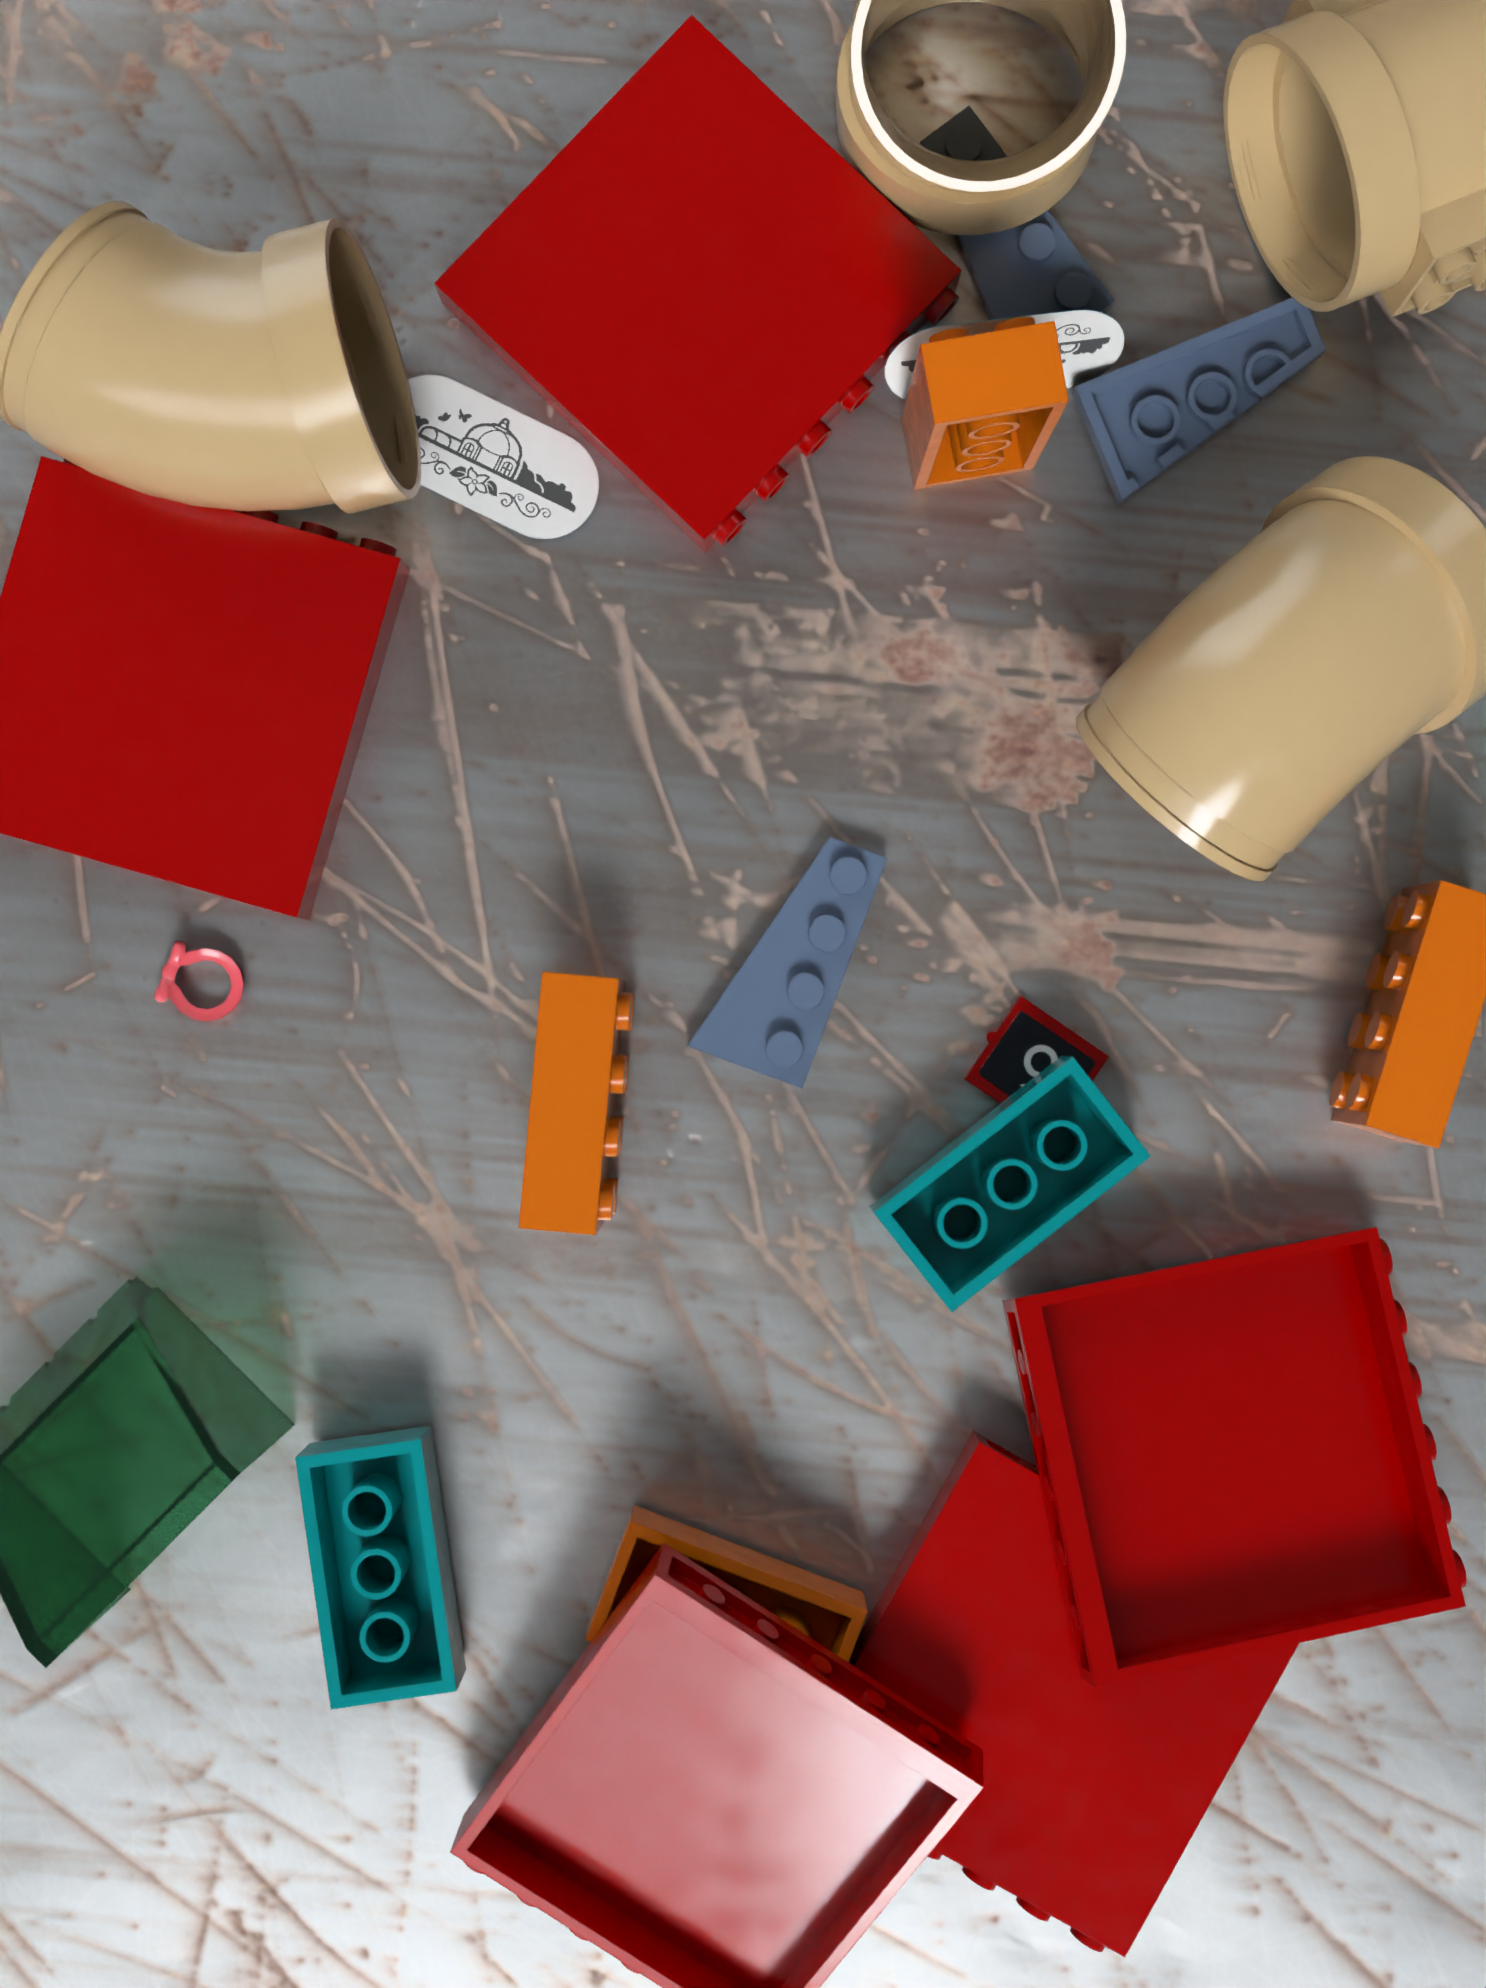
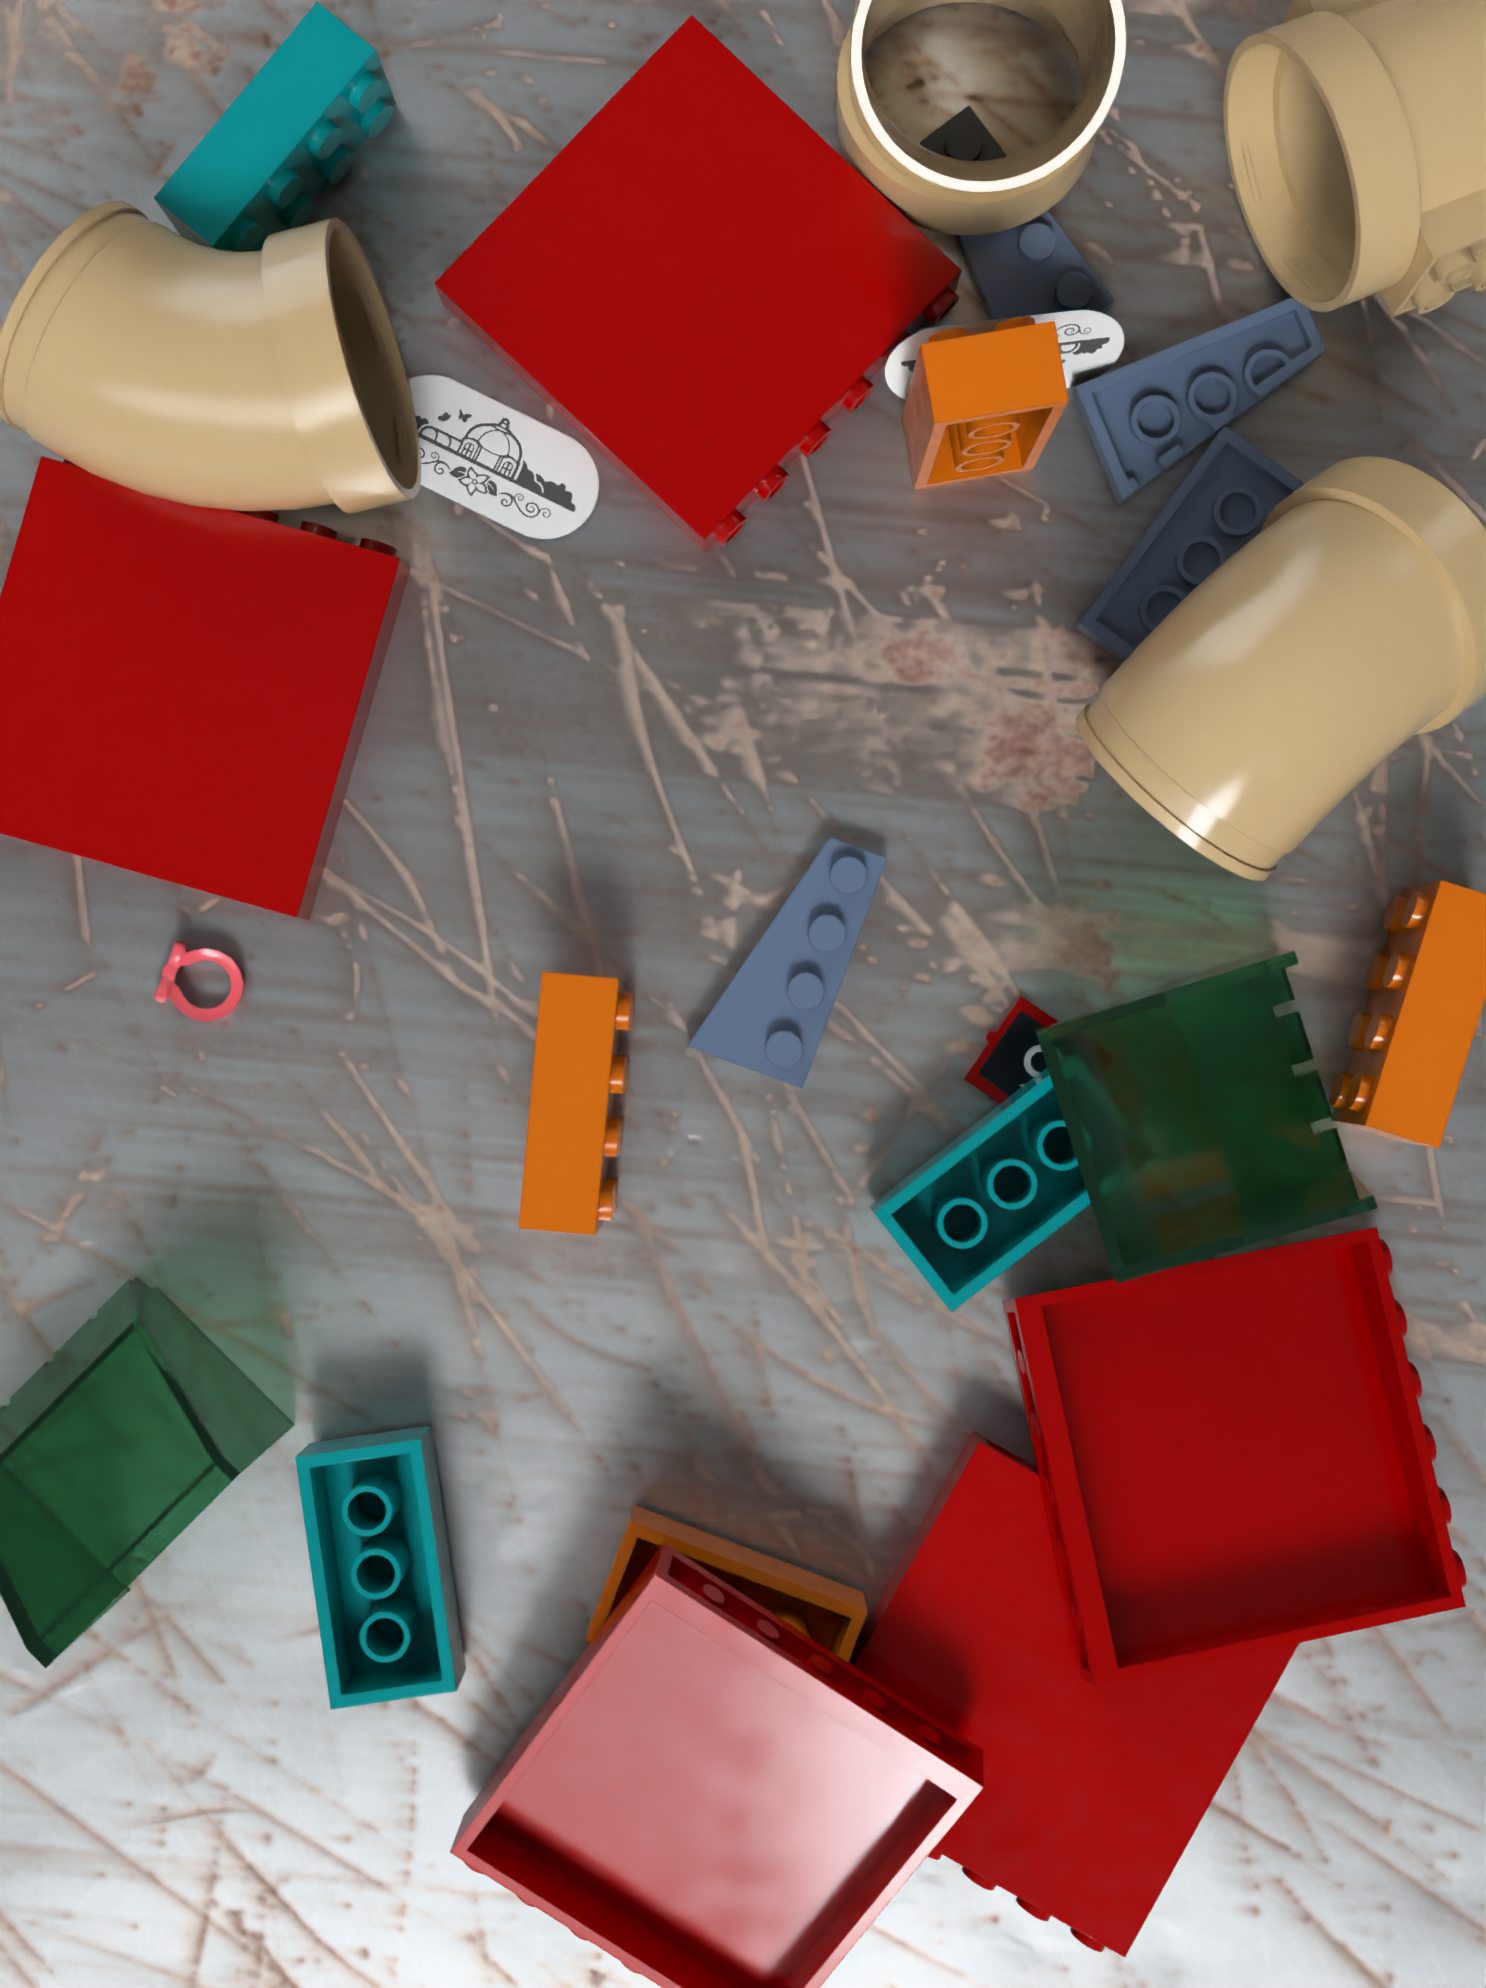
(281, 139): none -> teal brick
(1196, 531): none -> sand blue plate
(1196, 1118): none -> clear green windscreen

